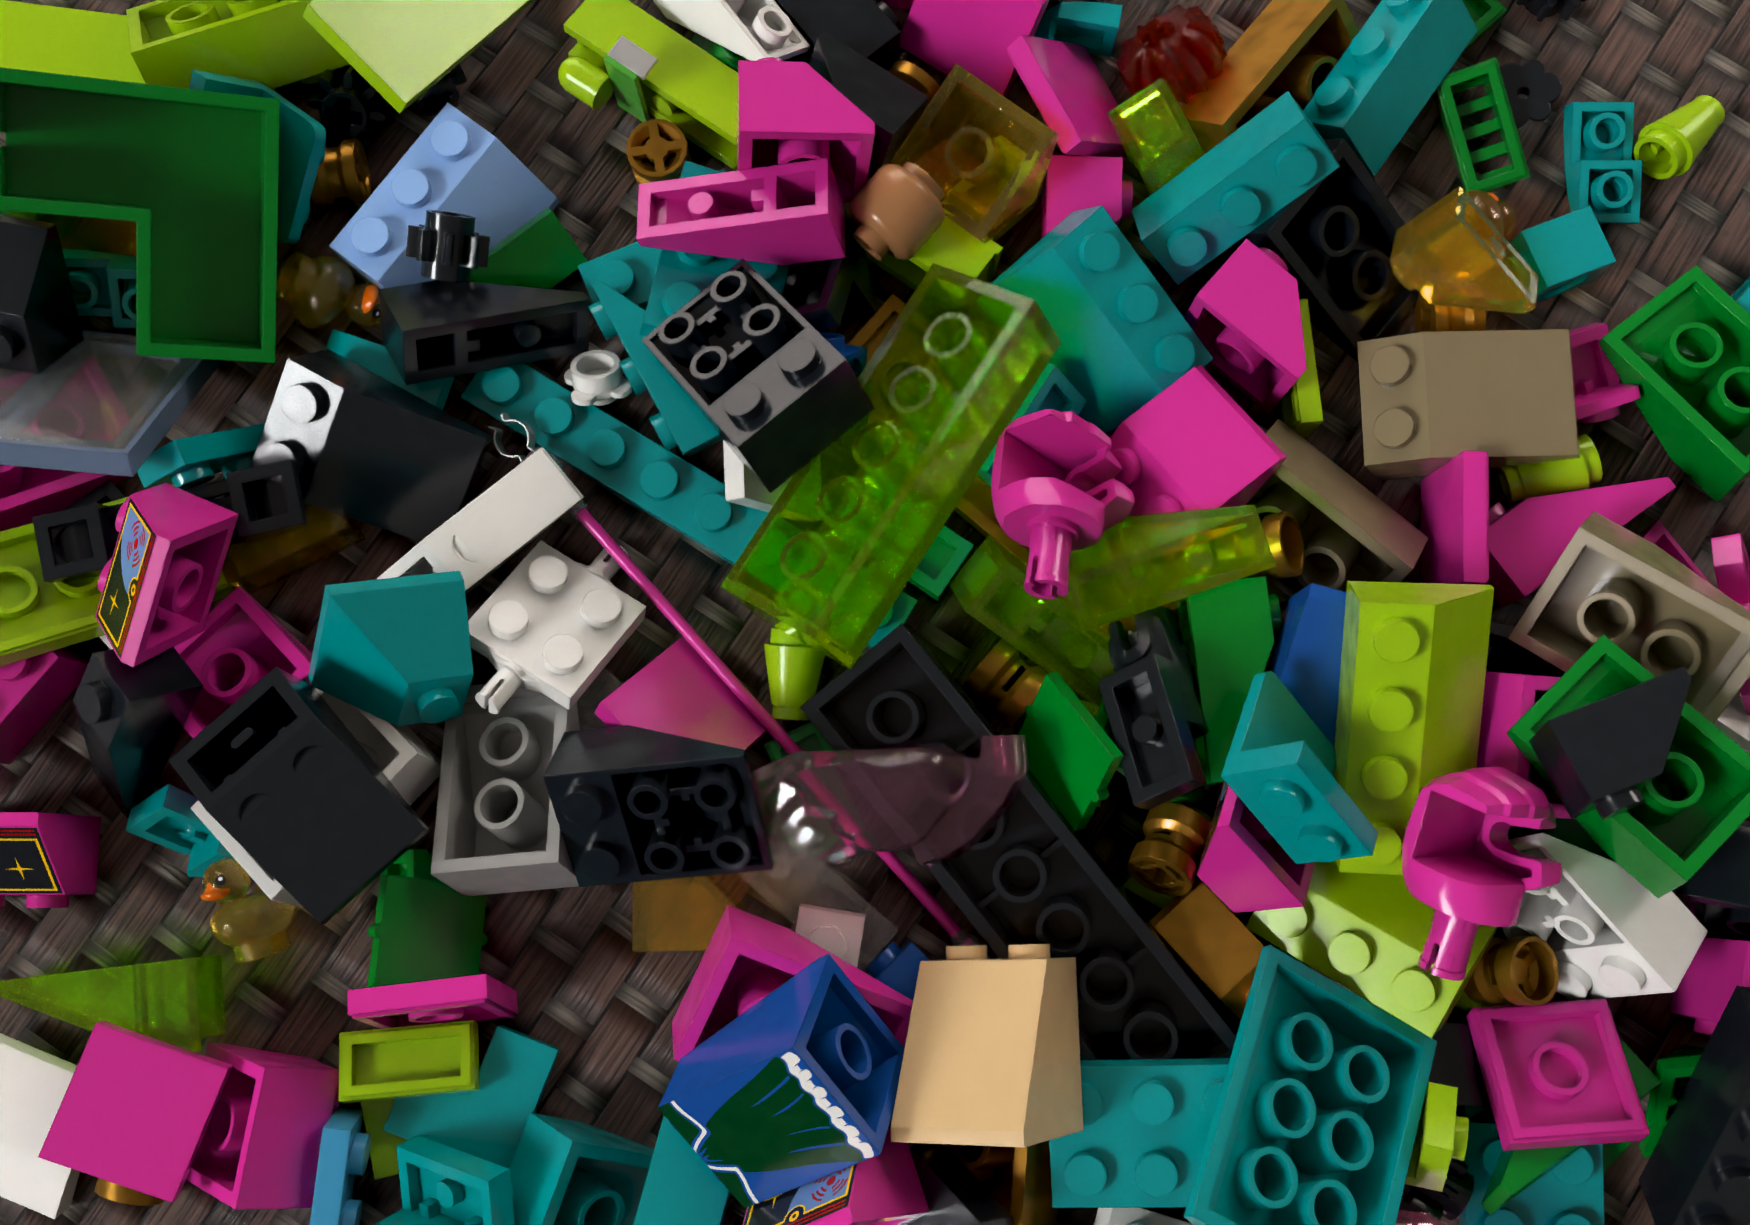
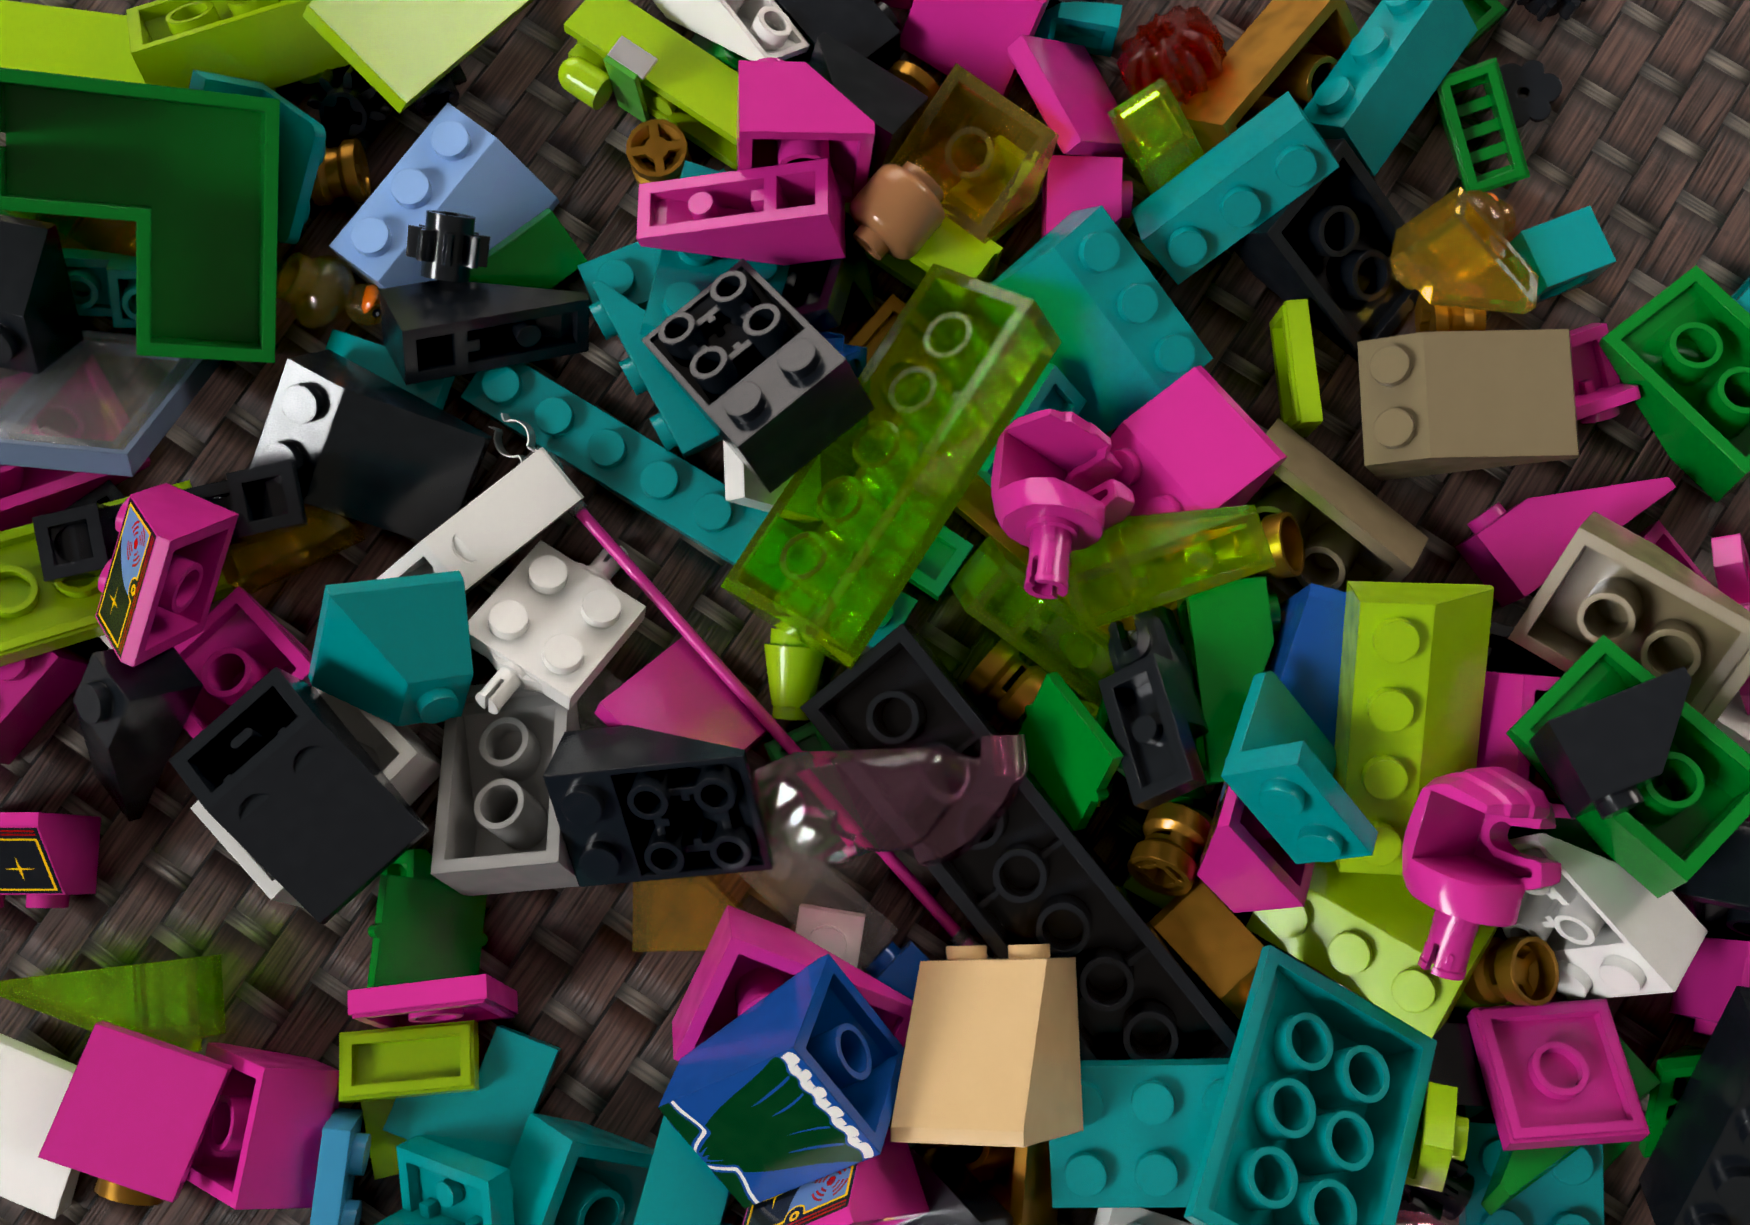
(172, 824): teal slope -> none
(197, 458): teal plate -> none
(244, 920): clear yellow animal -> none
(596, 378): white plate -> none
(1252, 324): dark pink slope -> none
(1456, 521): dark pink tile -> none
(1552, 477): lime cone -> none
(1601, 162): teal slope -> none
(1678, 137): lime cone -> none

